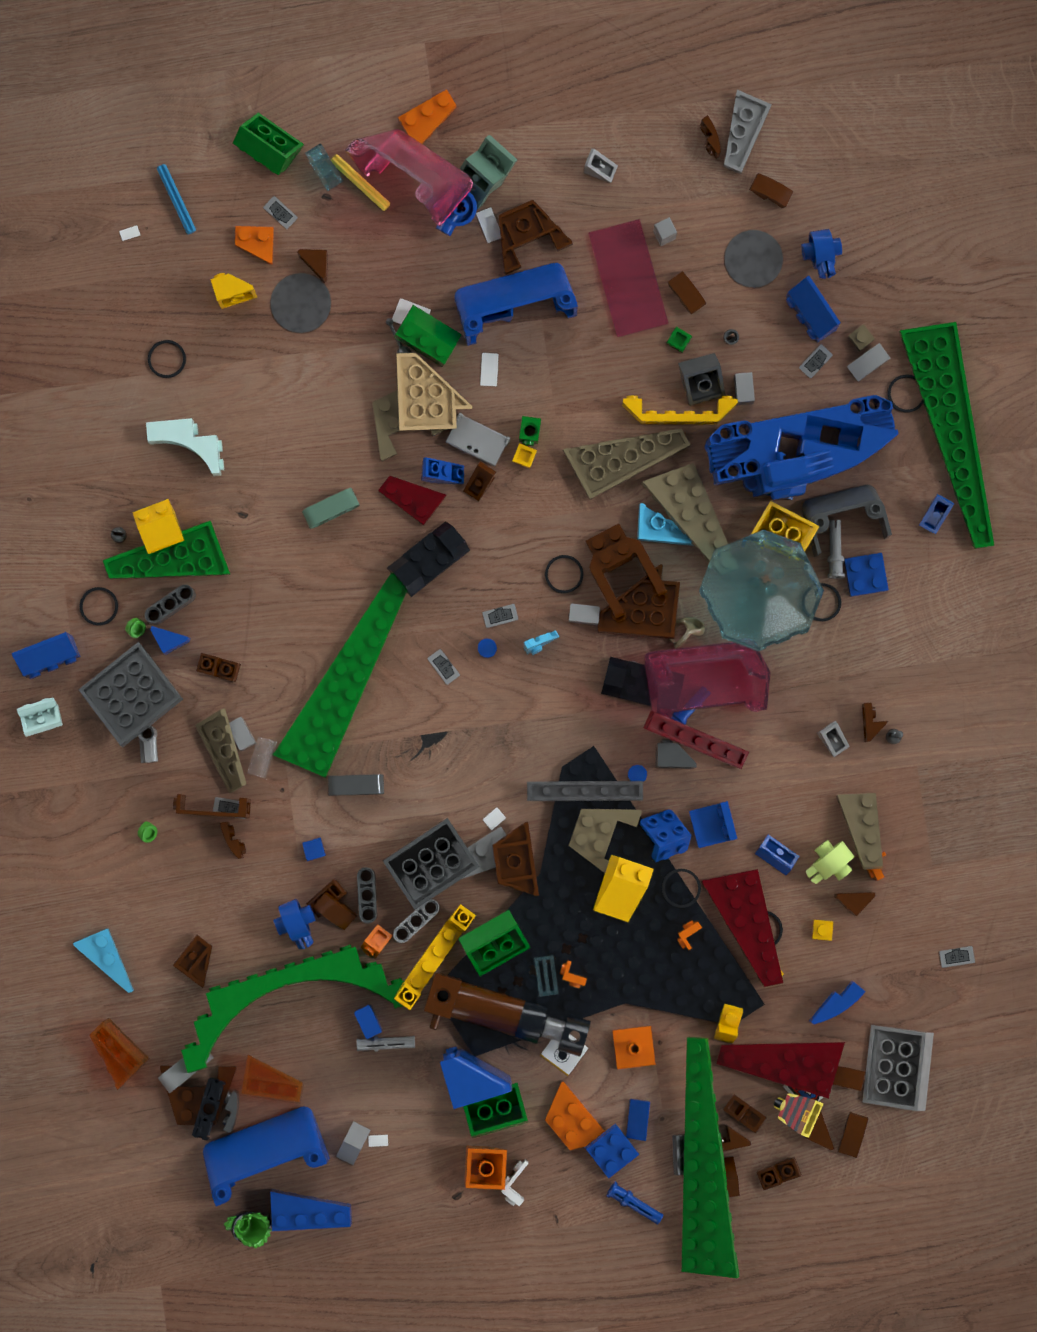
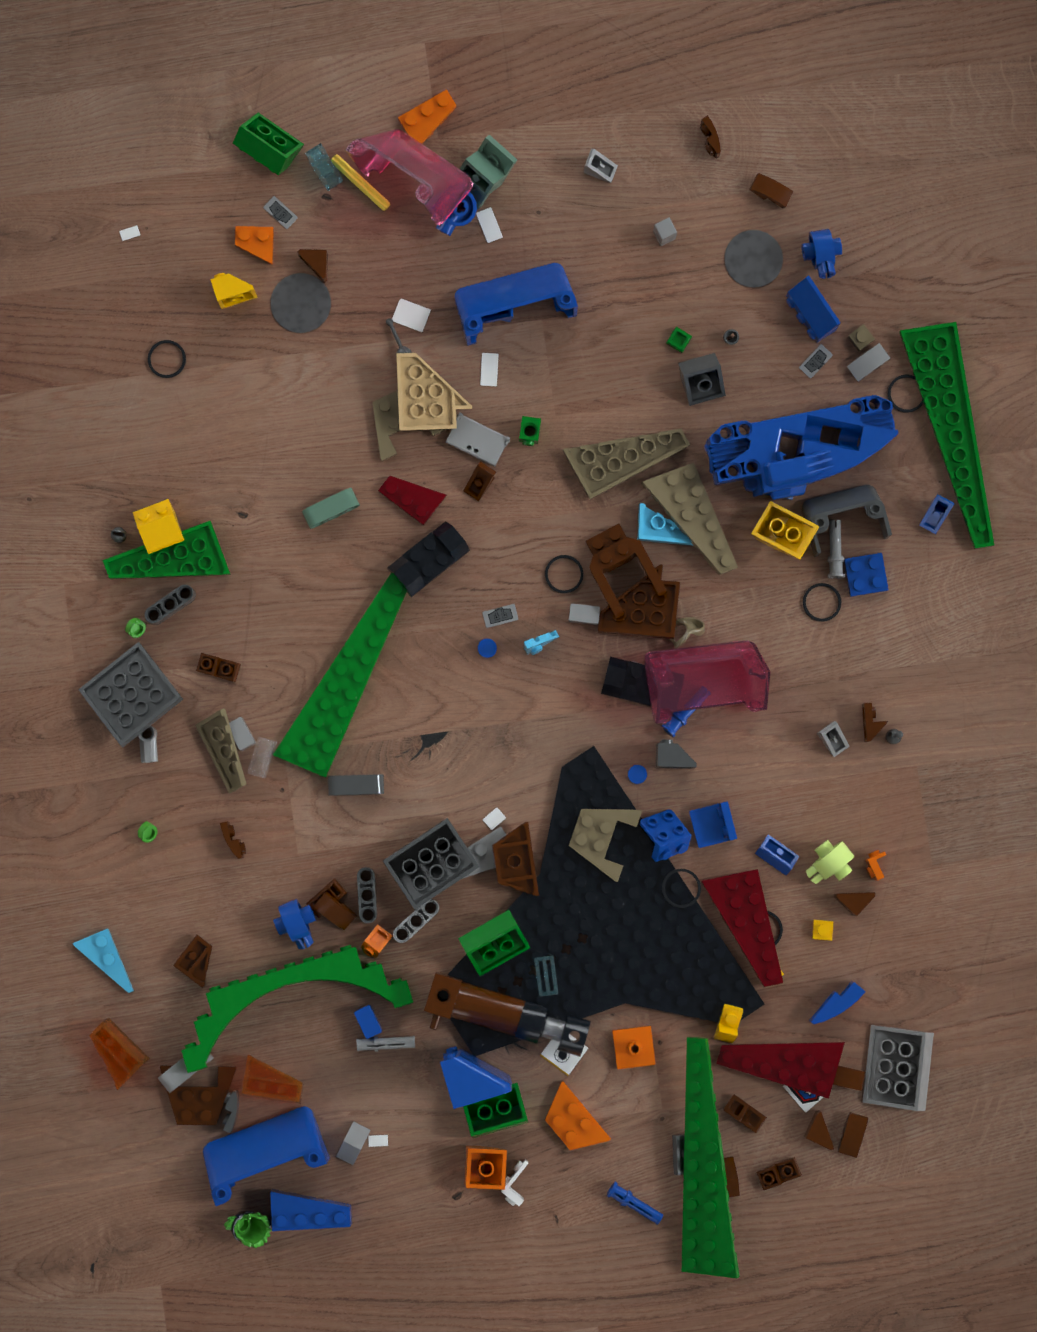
(40, 716): light aqua bracket -> none
(46, 655): blue slope -> none
(101, 623): black piece -> none
(168, 640): blue slope -> none
(176, 199): dark azure axle -> none
(183, 433): light aqua arch -> none
(205, 1121): black piece -> none
(226, 805): sticker -> none
(243, 812): reddish brown panel -> none
(314, 849): blue slope -> none
(427, 336): green slope -> none
(433, 956): yellow slope -> none
(442, 472): blue slope -> none
(443, 666): sticker -> none
(524, 456): yellow plate -> none
(526, 225): reddish brown wing -> none
(574, 980): orange bracket -> none
(585, 791): flat silver tile -> none
(612, 1150): blue plate -> none
(622, 888): yellow slope -> none
(628, 278): clear pink piece -> none
(634, 407): yellow slope -> none
(638, 1119): blue slope -> none
(687, 292): reddish brown slope -> none
(689, 929): orange bracket -> none
(696, 739): dark red tile -> none
(735, 1140): reddish brown slope -> none
(744, 388): light grey piece -> none
(746, 124): light grey wing -> none
(756, 611): clear light blue windscreen -> none
(798, 1112): torso -> none
(863, 826): dark tan wing -> none
(957, 956): sticker -> none

